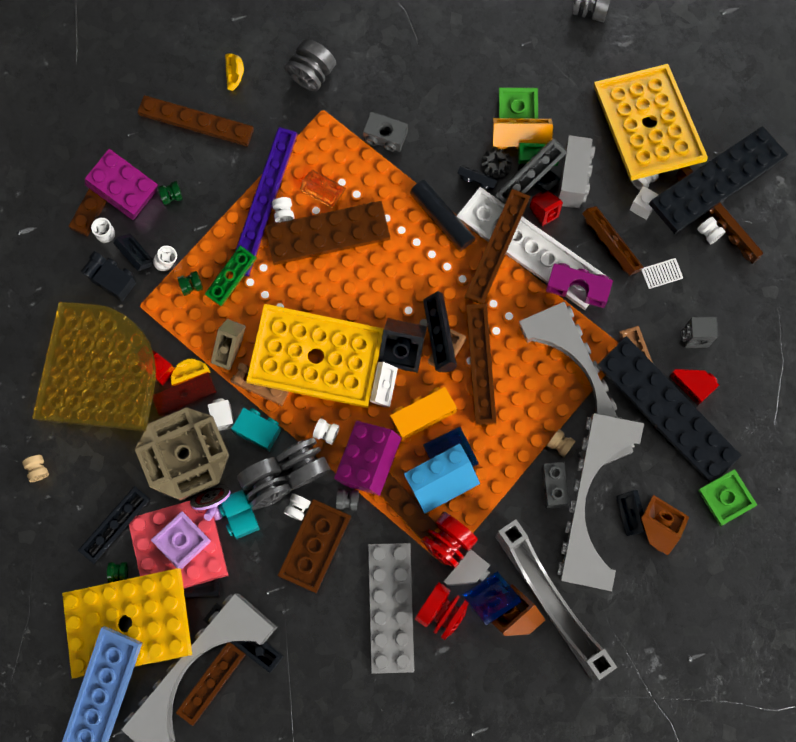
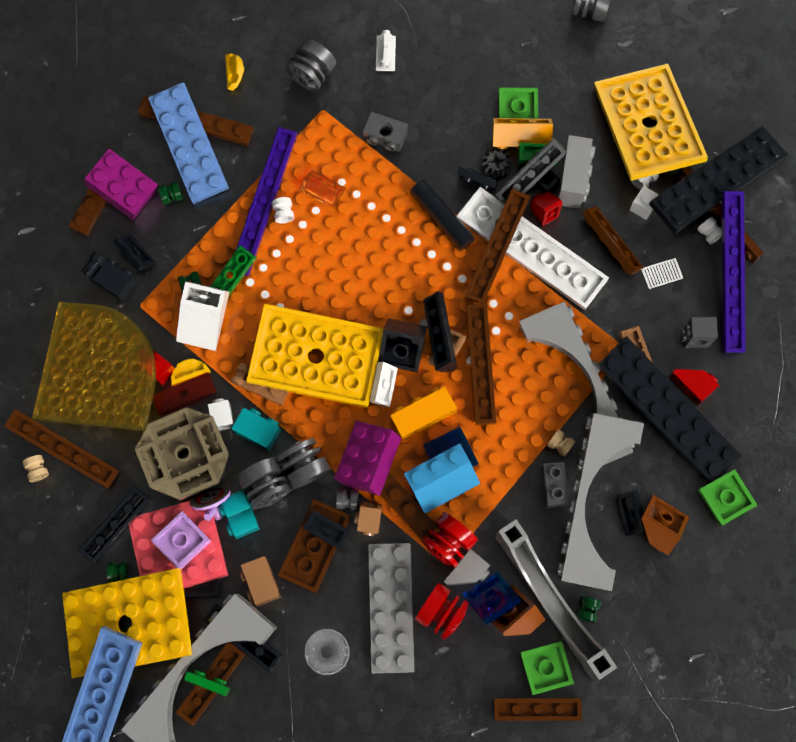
(61, 448): none -> reddish brown plate
(100, 226): white wheel -> none
(167, 254): white wheel -> none
(188, 143): none -> medium blue plate
(199, 679): none -> green plate
(201, 315): none -> white slope
(227, 343): dark tan slope -> none
(260, 581): none -> medium nougat brick
(298, 502): white wheel -> none
(326, 431): white wheel -> none
(326, 530): none -> black plate
(327, 232): reddish brown plate -> none
(340, 655): none -> clear wheel
(368, 518): none -> medium nougat brick
(385, 51): none -> white hinge
(537, 709): none -> reddish brown plate
(546, 668): none -> bright green plate
(591, 605): none -> dark green wheel
(596, 286): magenta arch -> none
(733, 272): none -> dark purple plate

